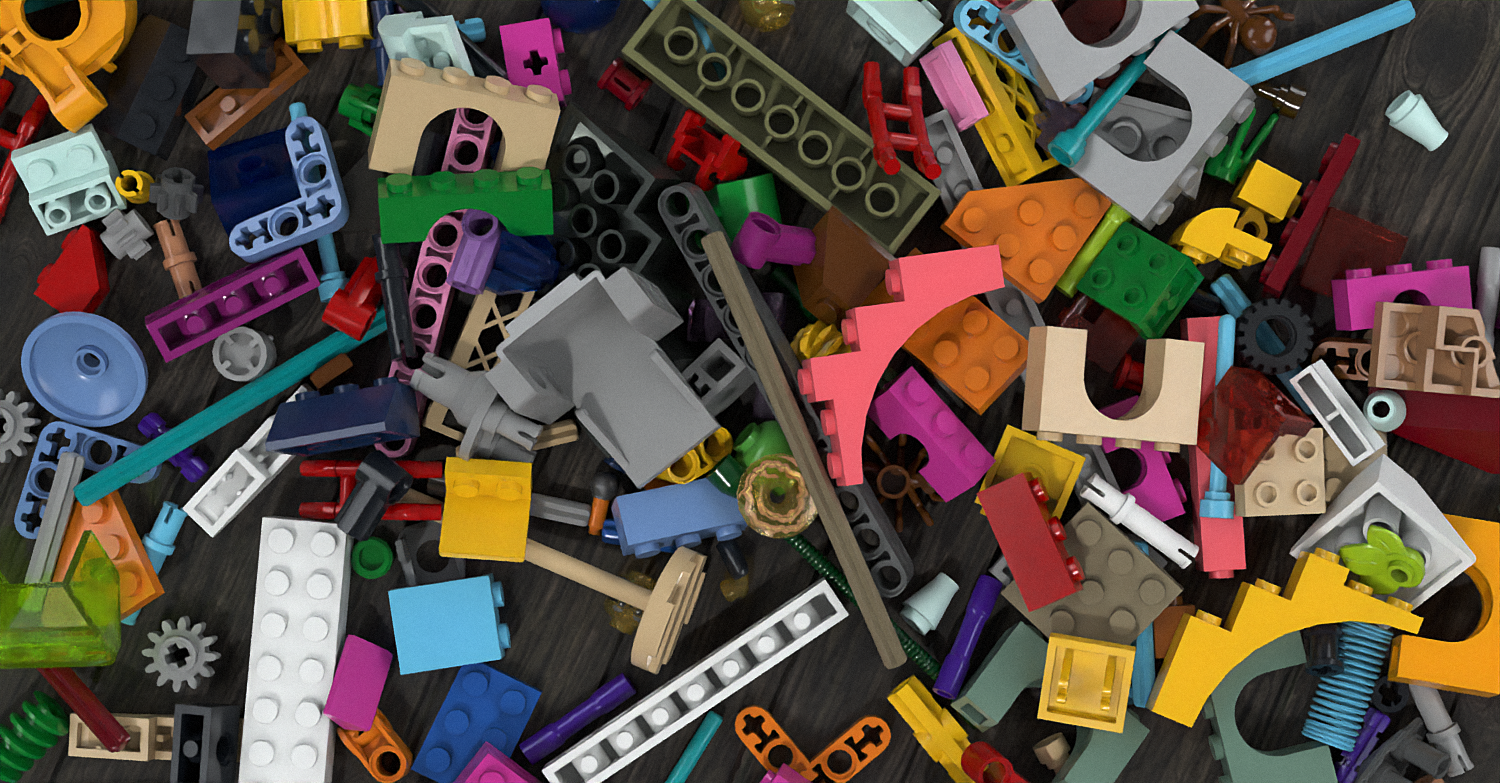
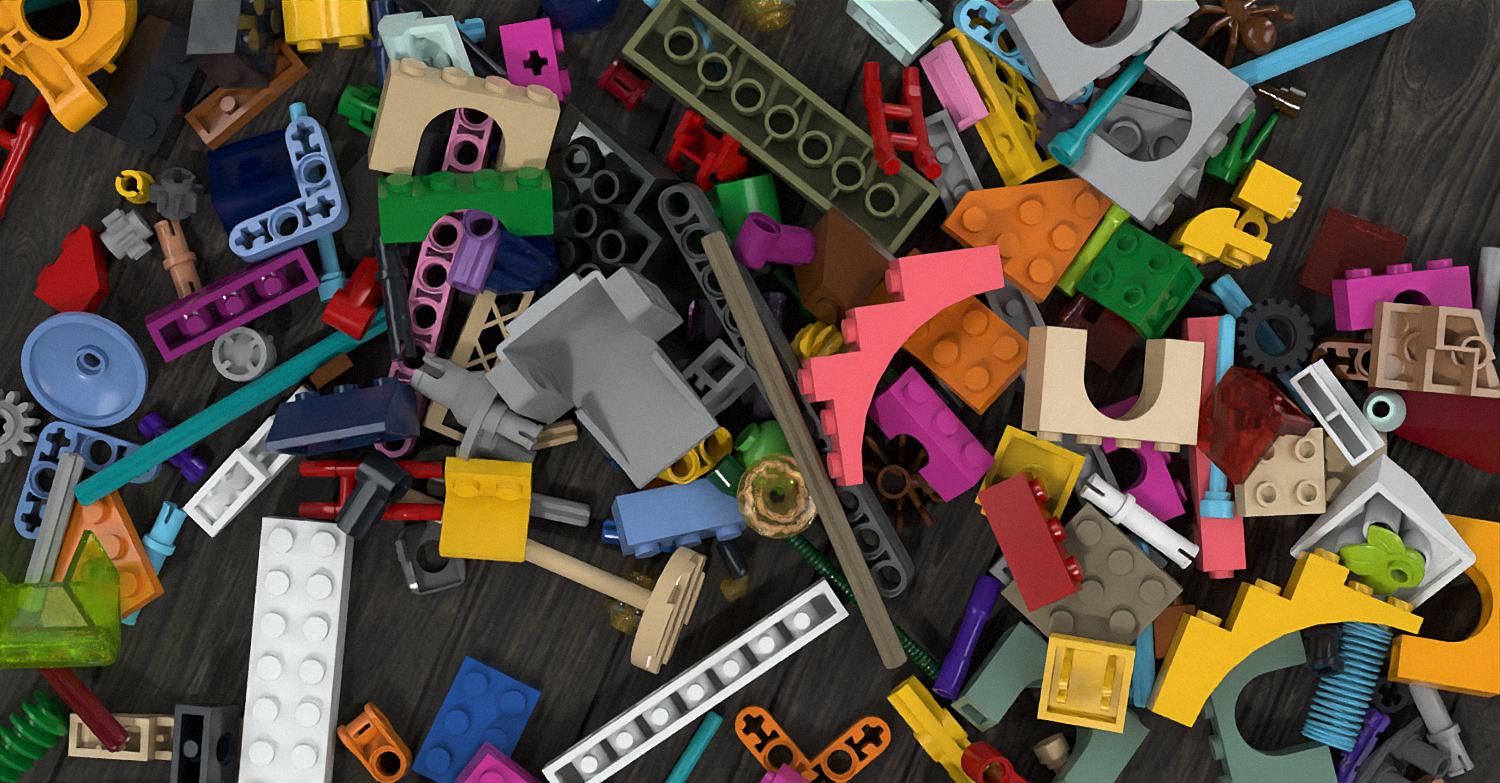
(69, 179): light aqua brick -> none
(181, 670): light grey gear -> none
(358, 684): dark pink slope -> none
(372, 557): green tile -> none
(448, 623): medium azure panel -> none
(556, 733): dark purple piece -> none
(603, 487): piece -> none
(928, 605): light aqua cone -> none
(1129, 374): red bush -> none
(1314, 205): dark red plate -> none
(1415, 119): light aqua cone -> none

